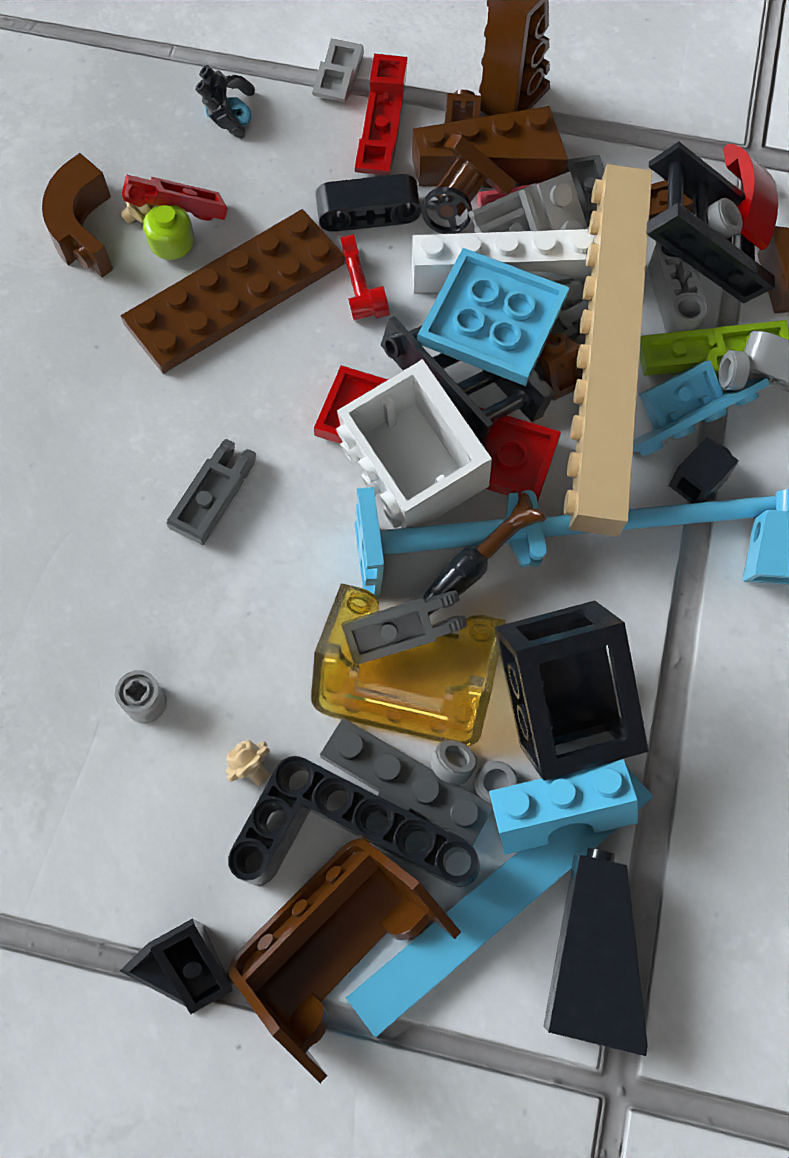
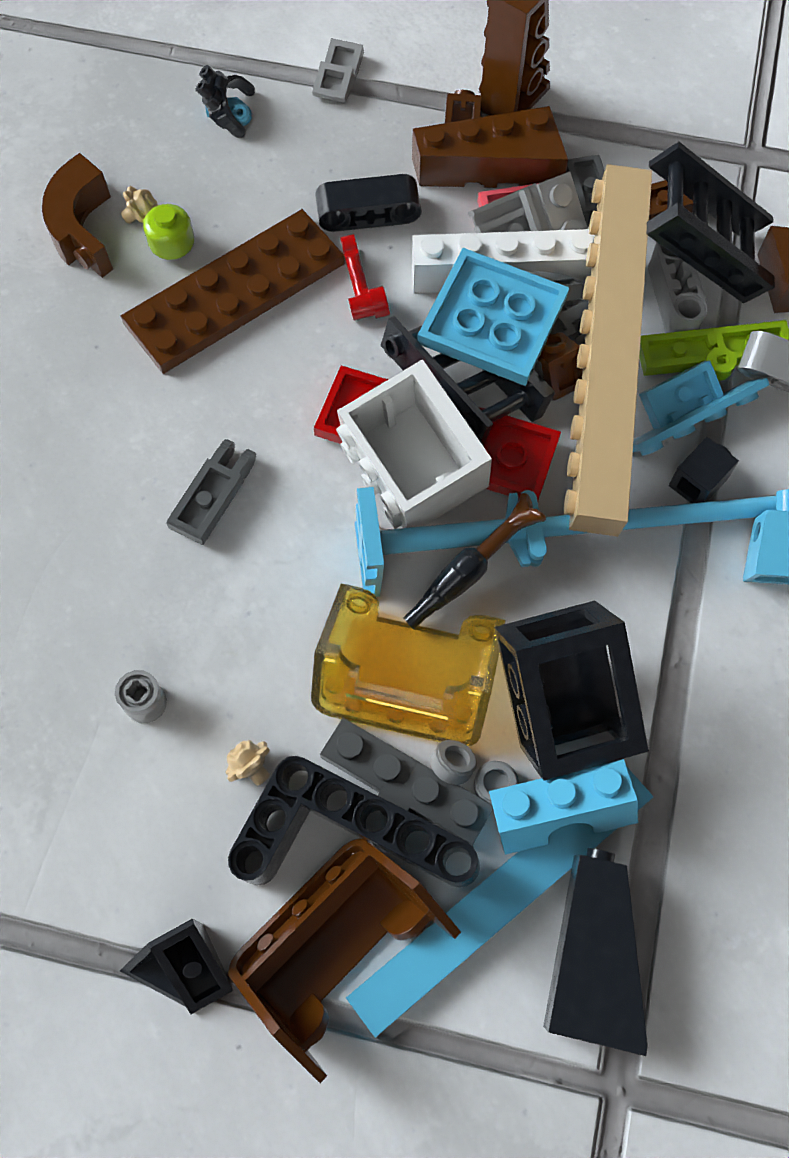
(200, 202): red hinge -> none
(383, 115): red slope -> none
(399, 628): dark grey hinge -> none
(462, 184): reddish brown piece -> none
(725, 218): light grey tile -> none
(734, 370): light grey tile -> none
(761, 205): red slope -> none

